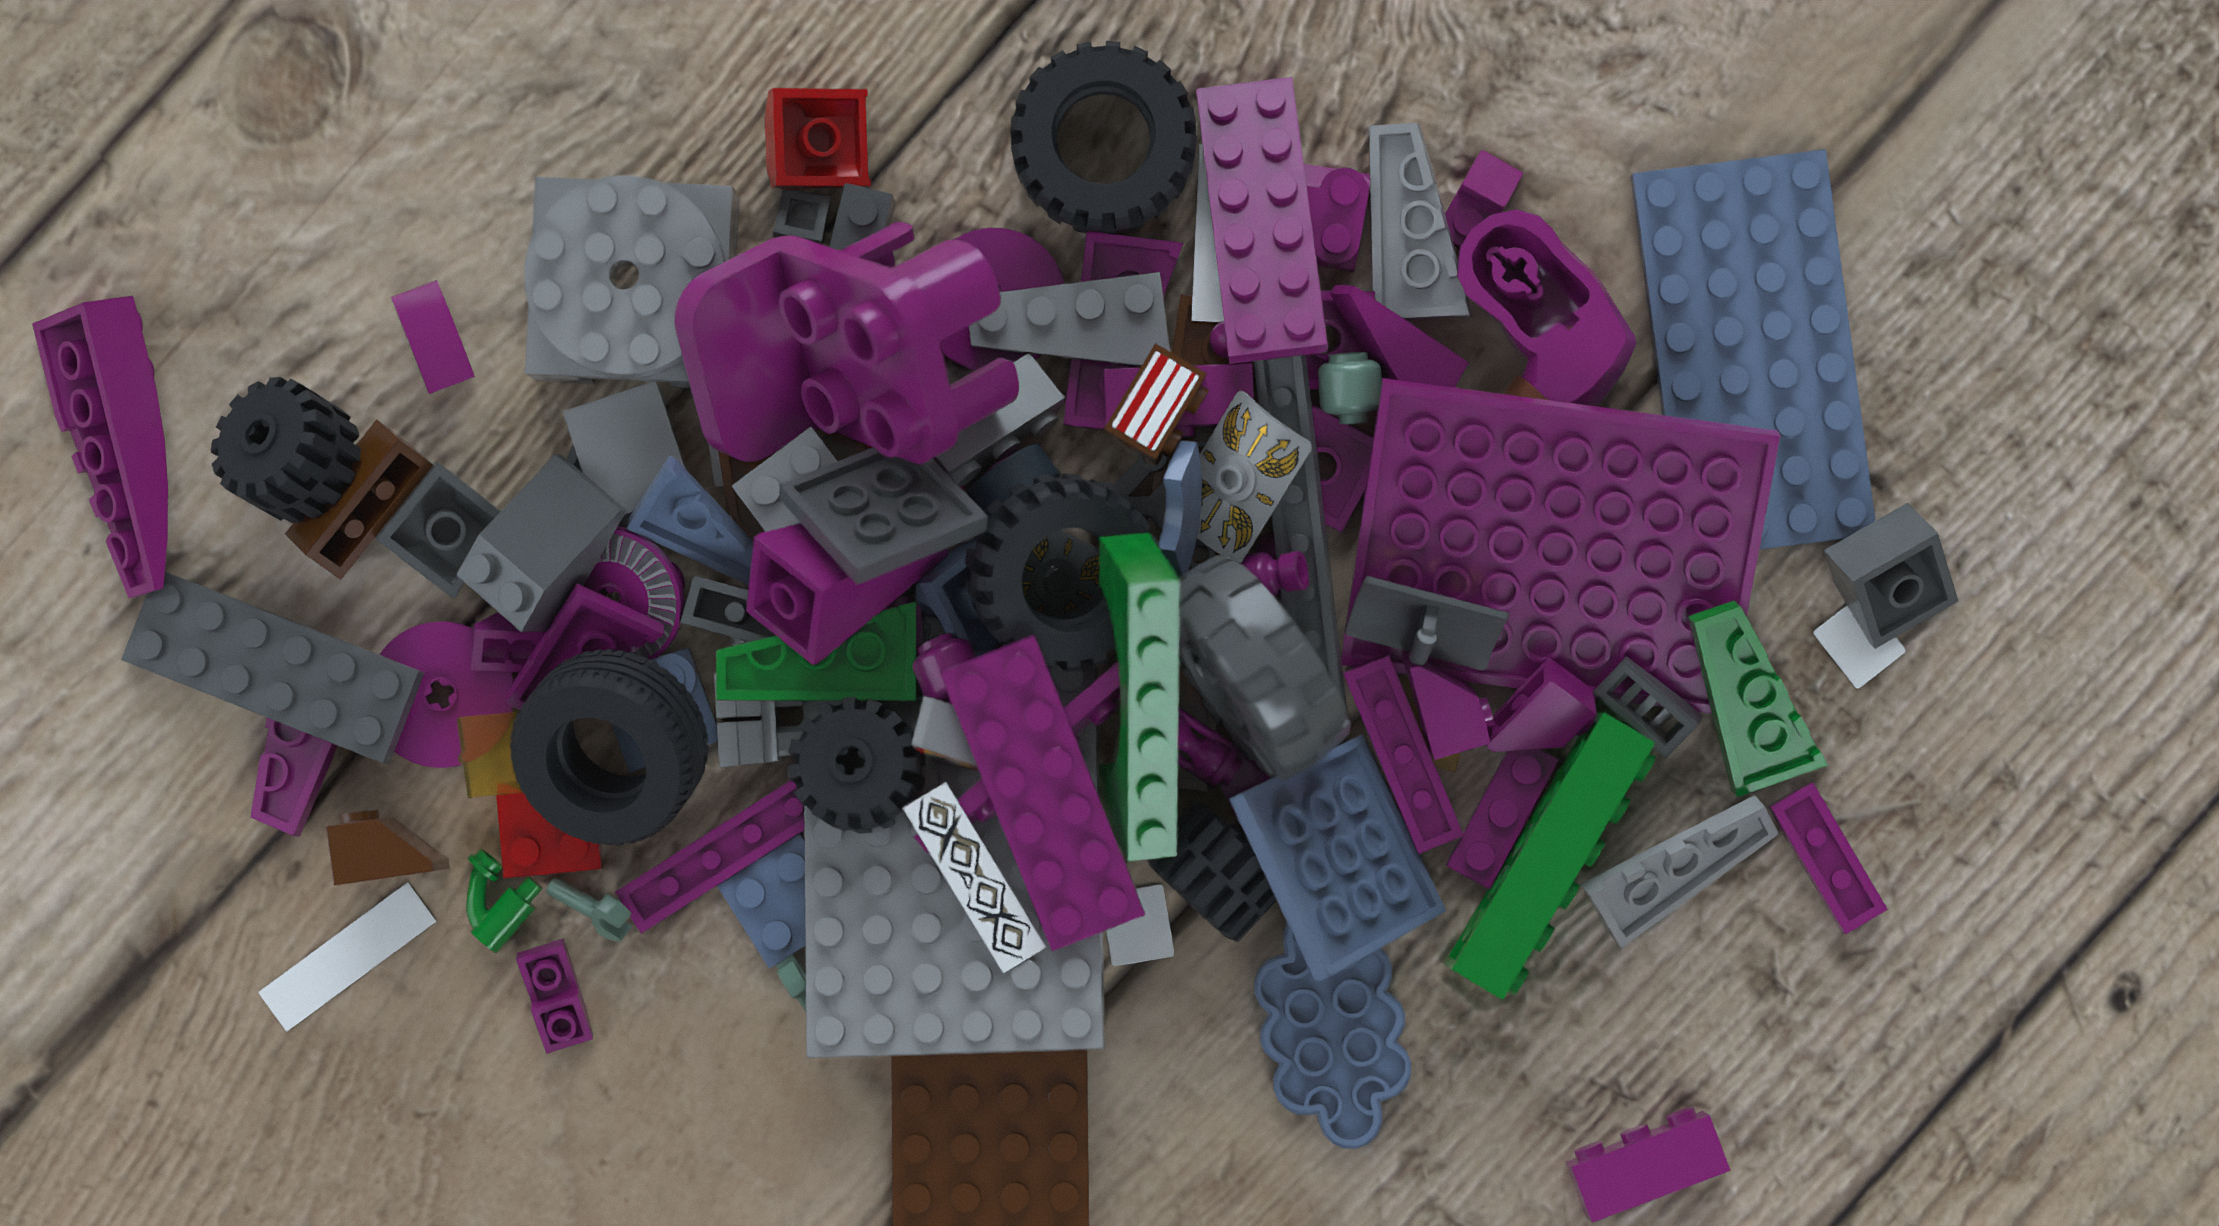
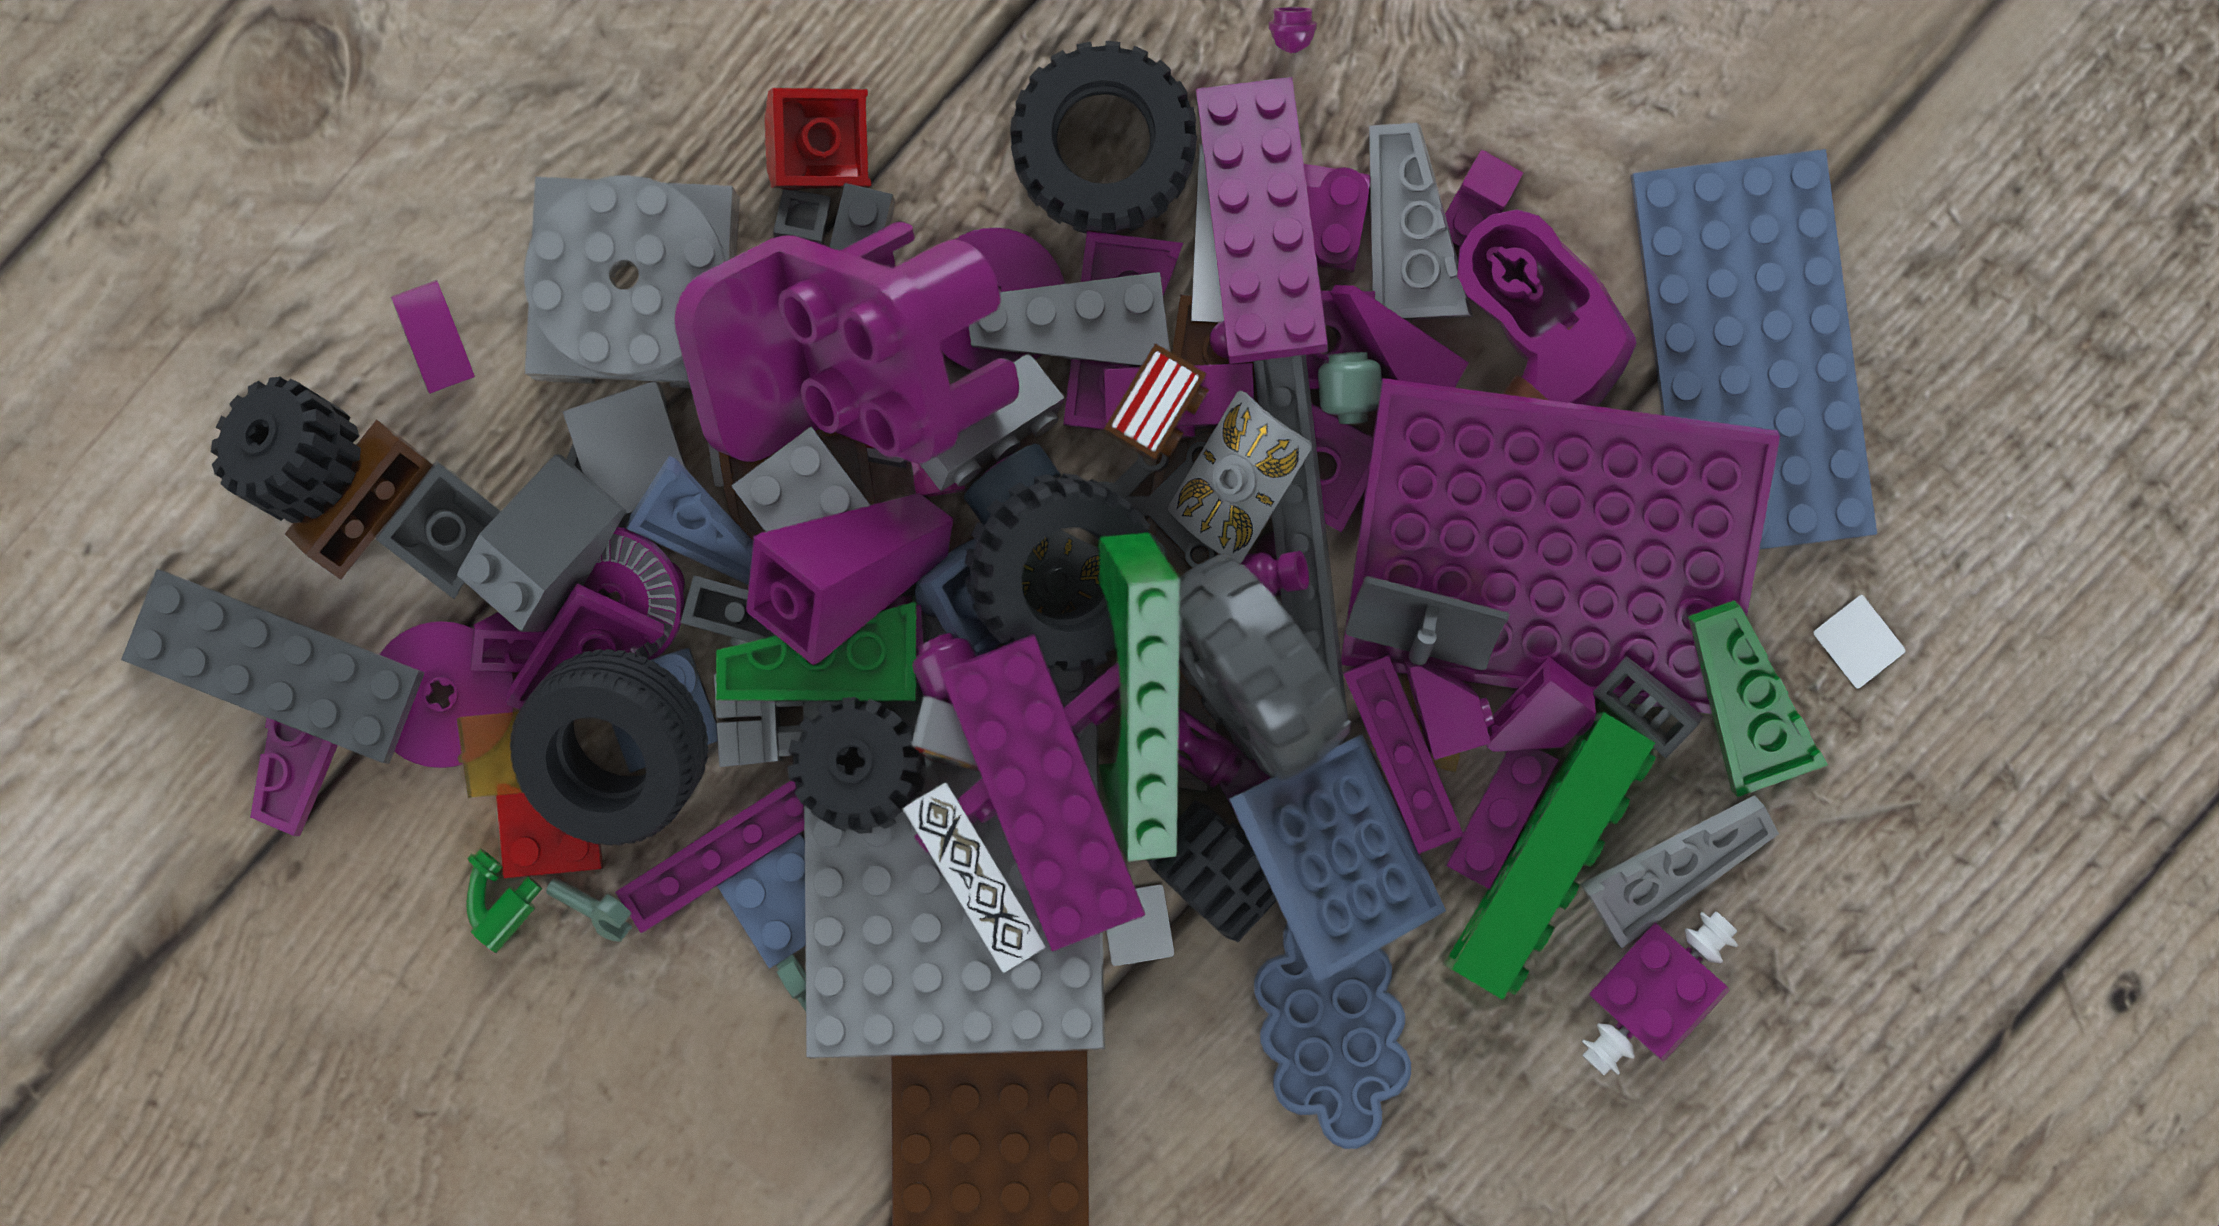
(110, 405): magenta wedge -> none
(347, 956): white sticker -> none
(378, 848): reddish brown slope -> none
(554, 996): magenta slope -> none
(882, 511): dark grey plate -> none
(1183, 507): sand blue tile -> none
(1292, 28): none -> magenta plate
(1647, 1164): magenta brick -> none
(1659, 992): none -> magenta plate
(1827, 858): magenta plate -> none
(1892, 574): dark grey slope -> none

